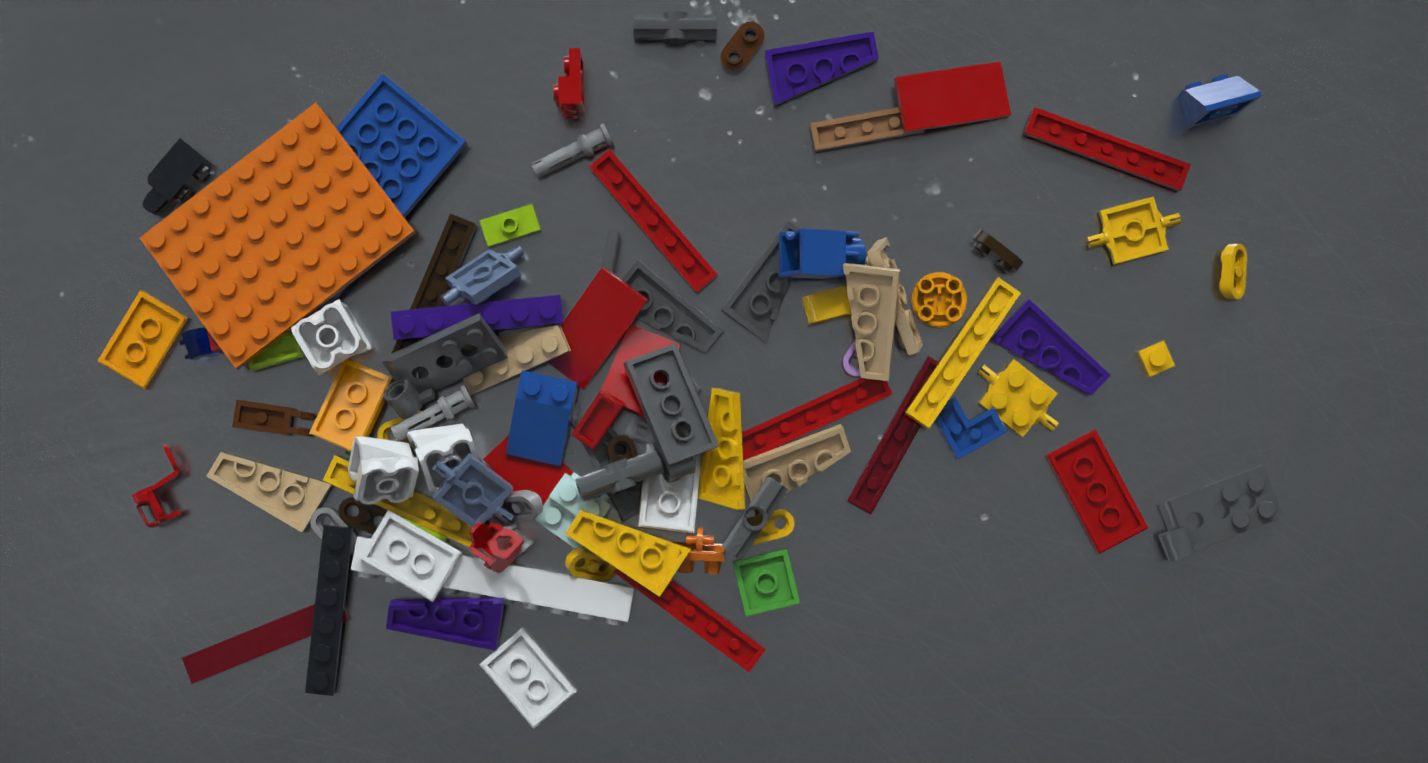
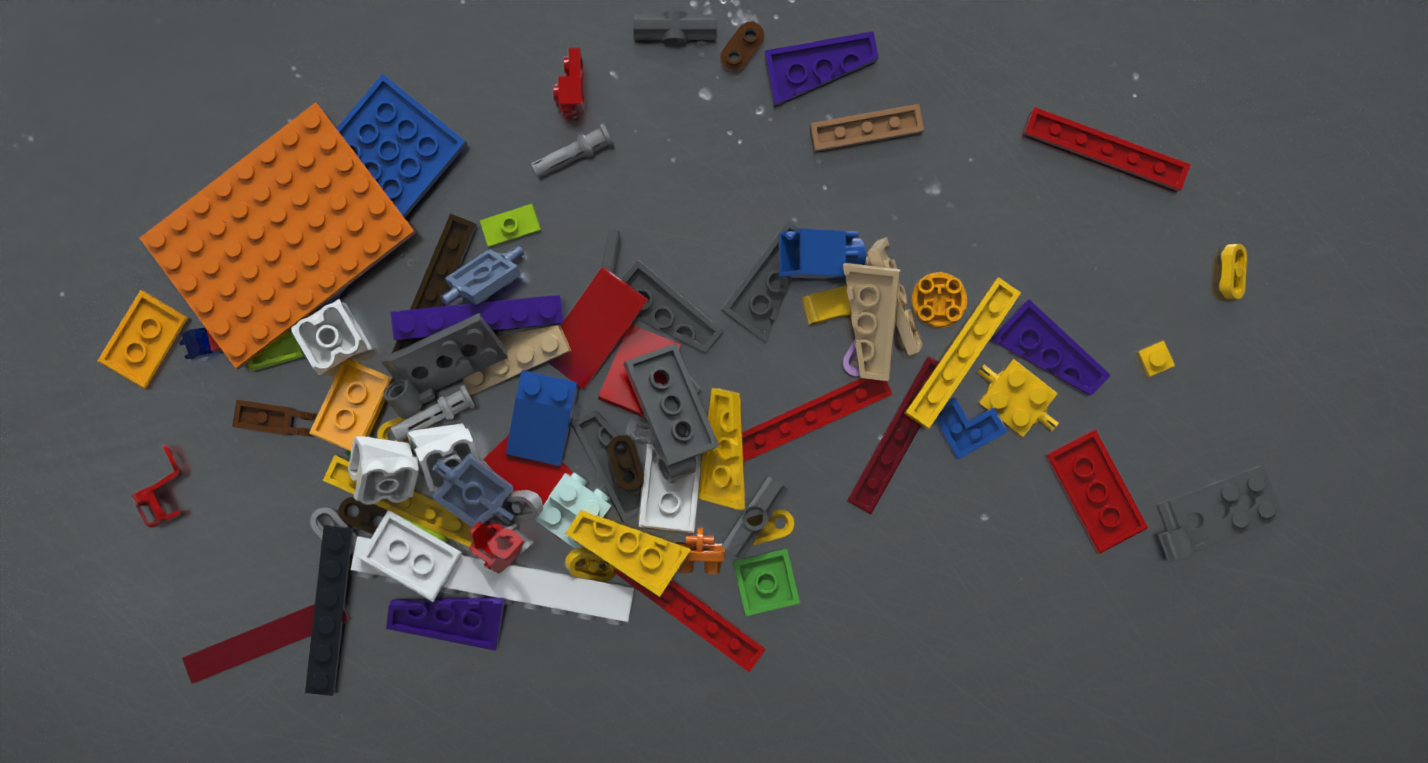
(175, 177): black hinge -> none
(274, 490): tan wing -> none
(528, 677): white tile -> none
(597, 418): red tile -> none
(619, 475): dark grey piece -> none
(653, 221): red plate -> none
(796, 461): tan wing -> none
(952, 96): red tile -> none
(1005, 258): dark brown plate -> none
(1133, 230): yellow plate -> none
(1217, 99): blue slope -> none

